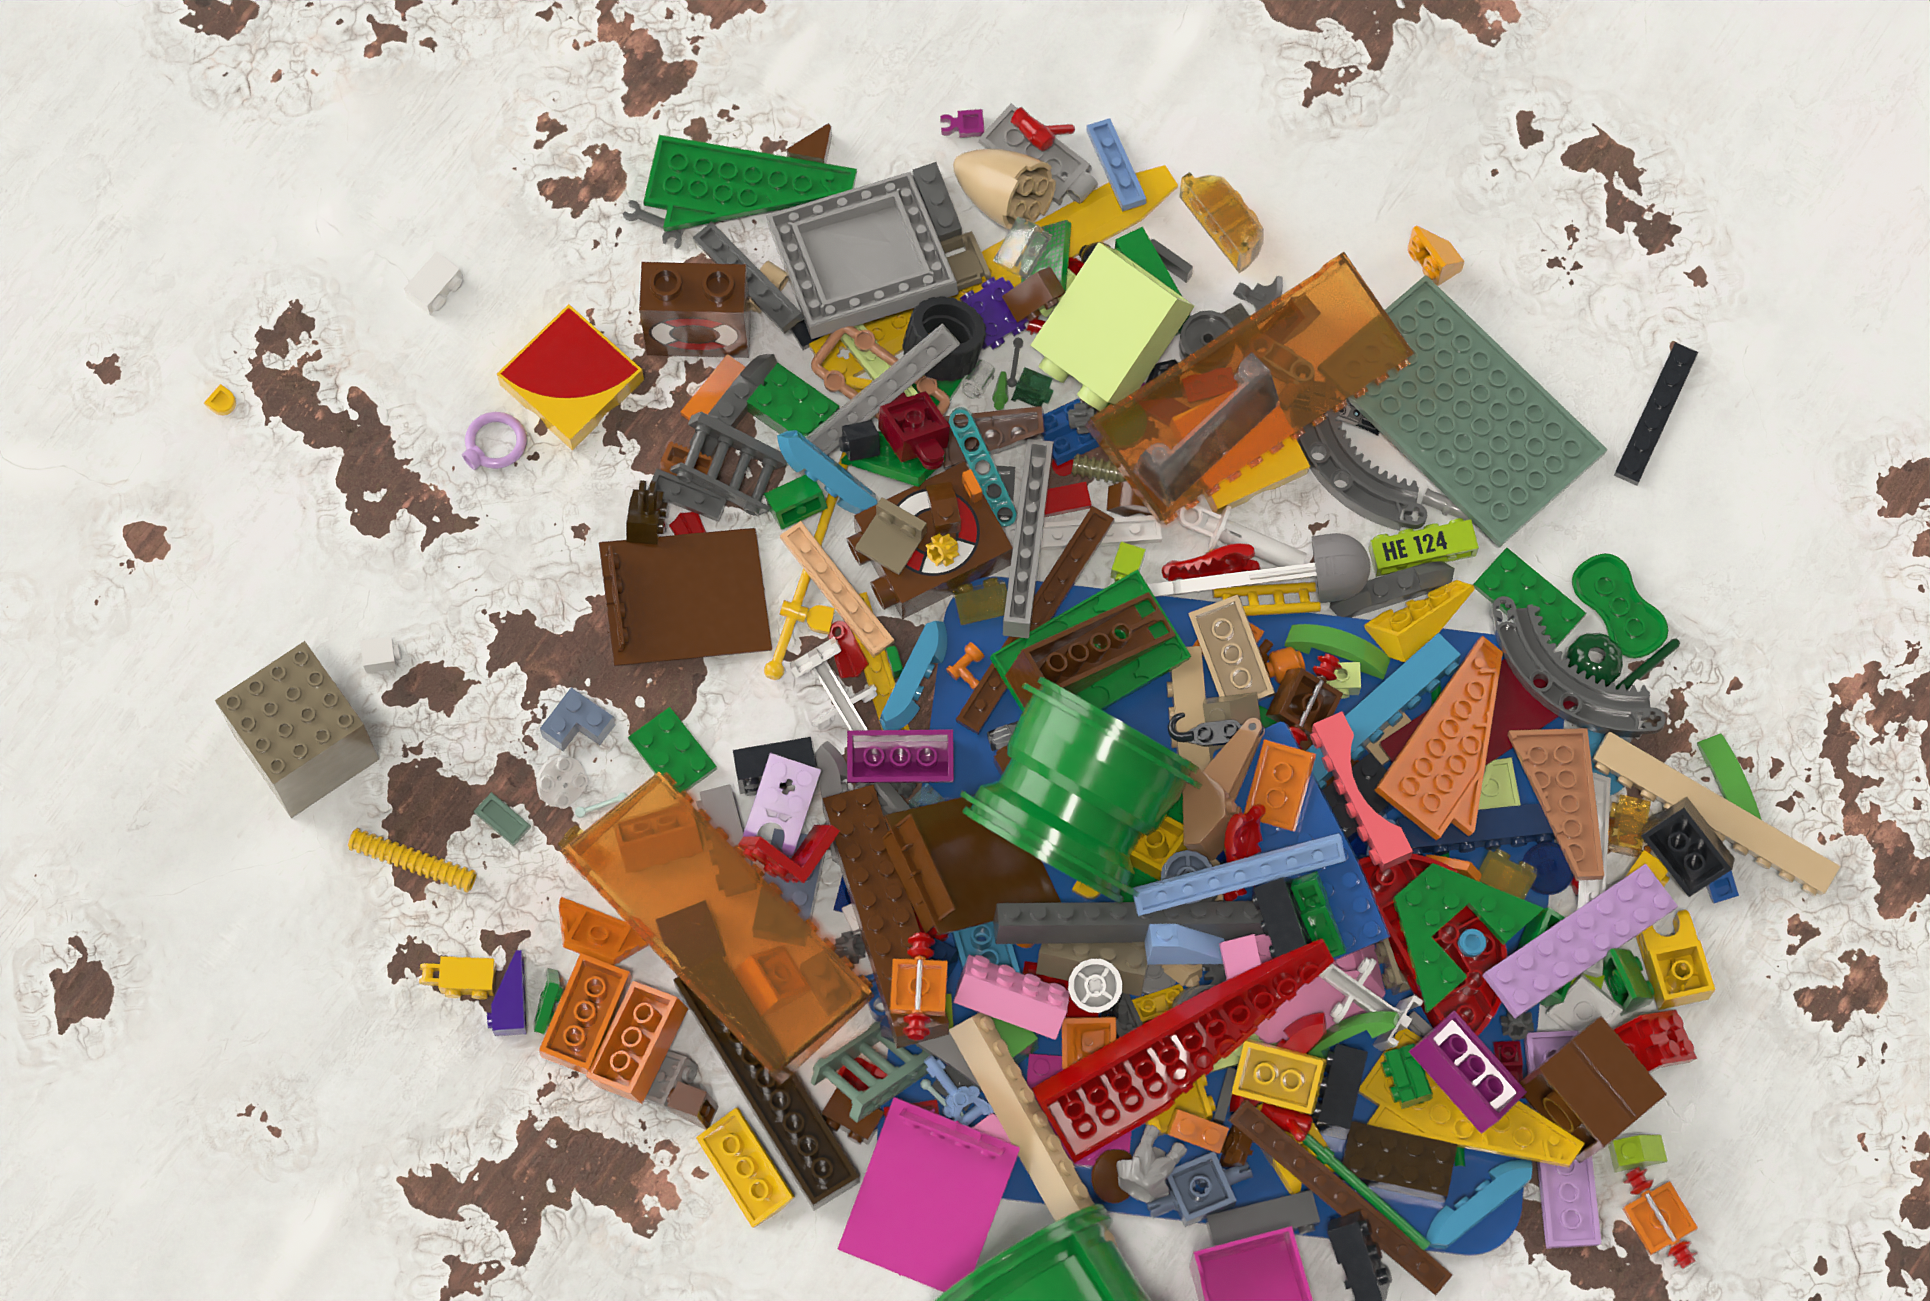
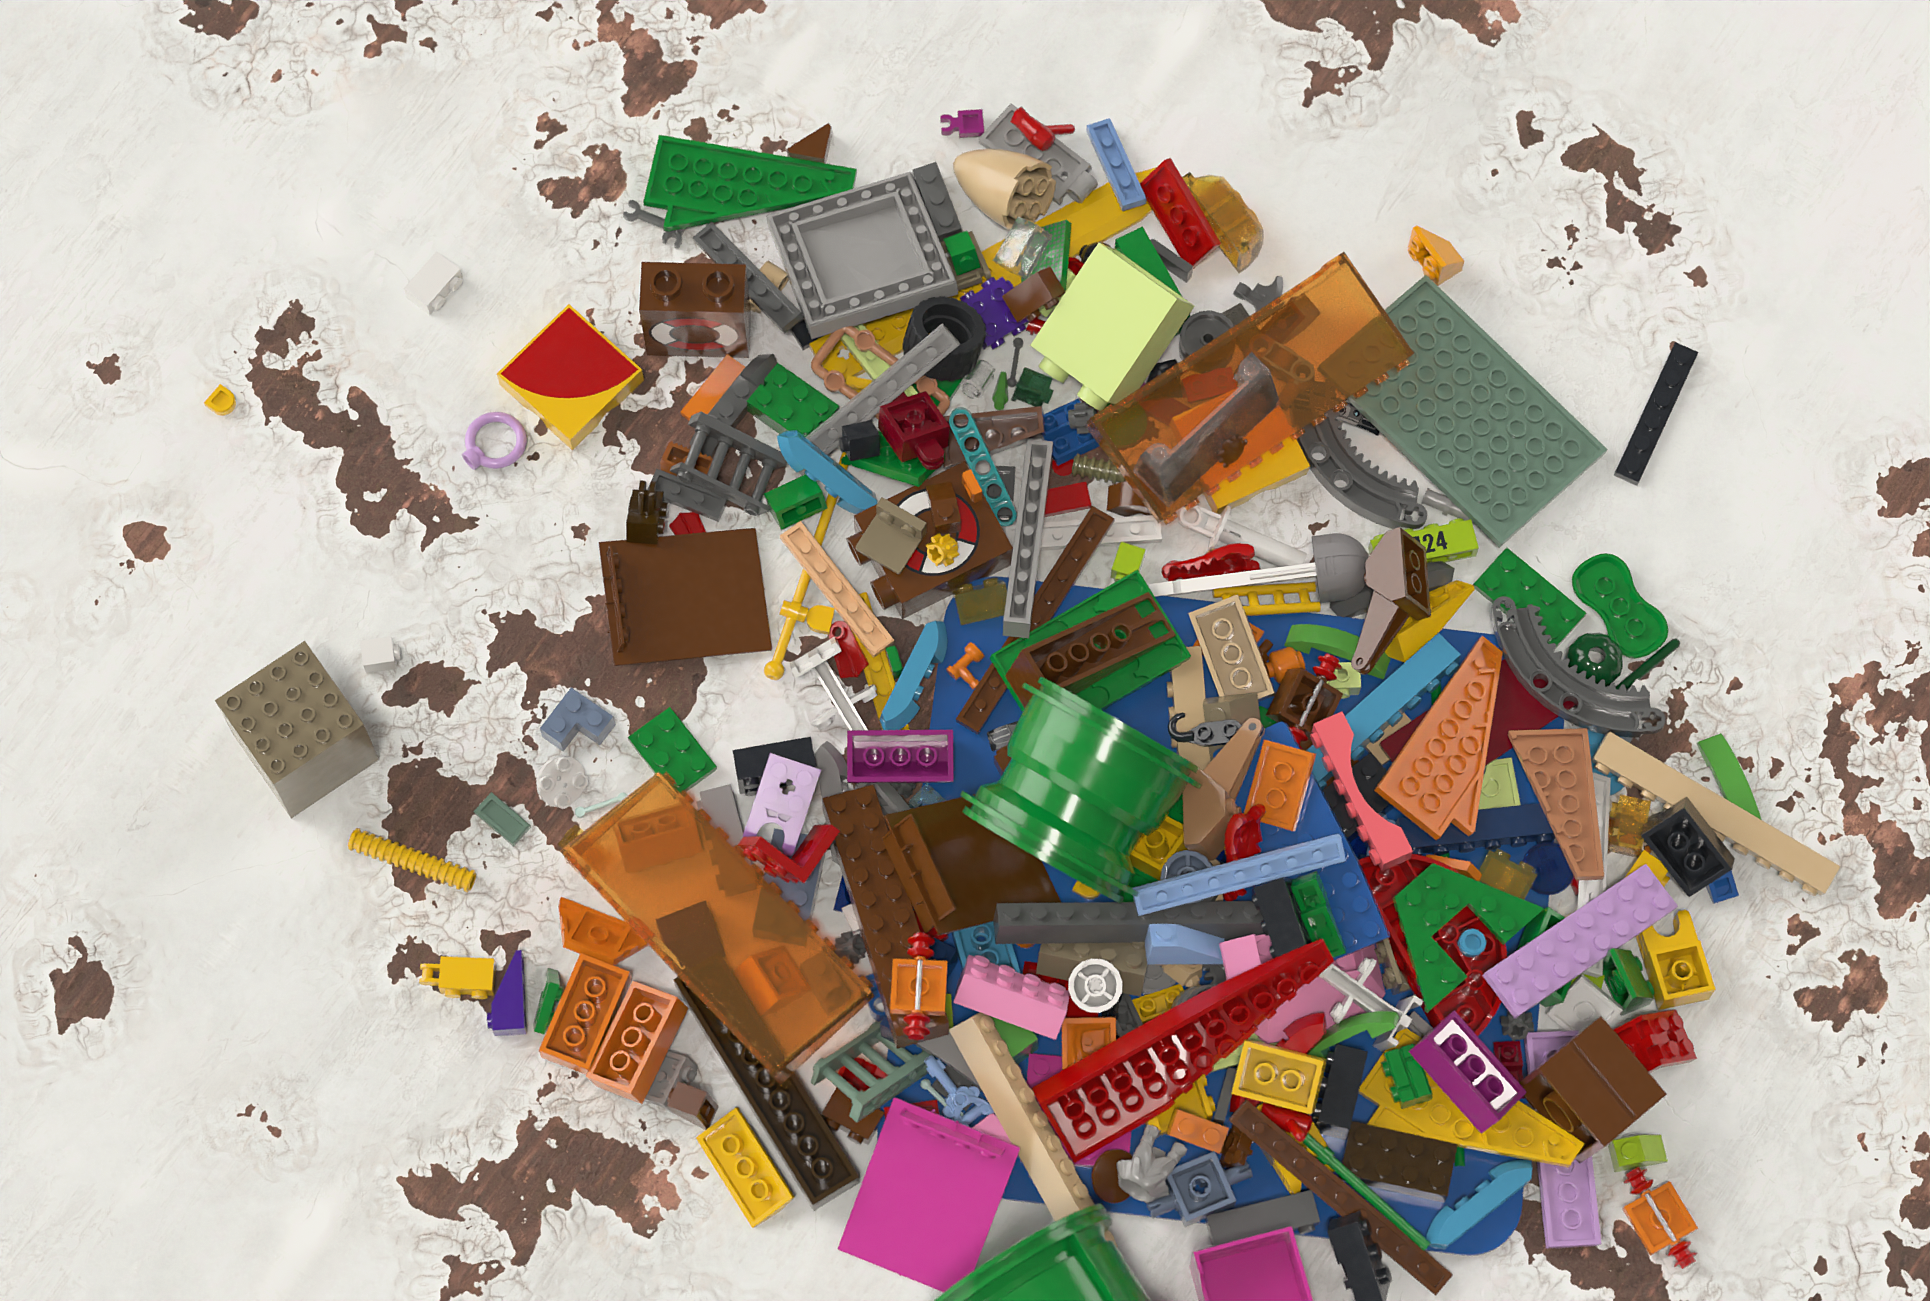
(961, 253): none -> green brick
(1179, 213): none -> red tile
(1232, 450): none -> reddish brown piece
(1401, 590): none -> slope

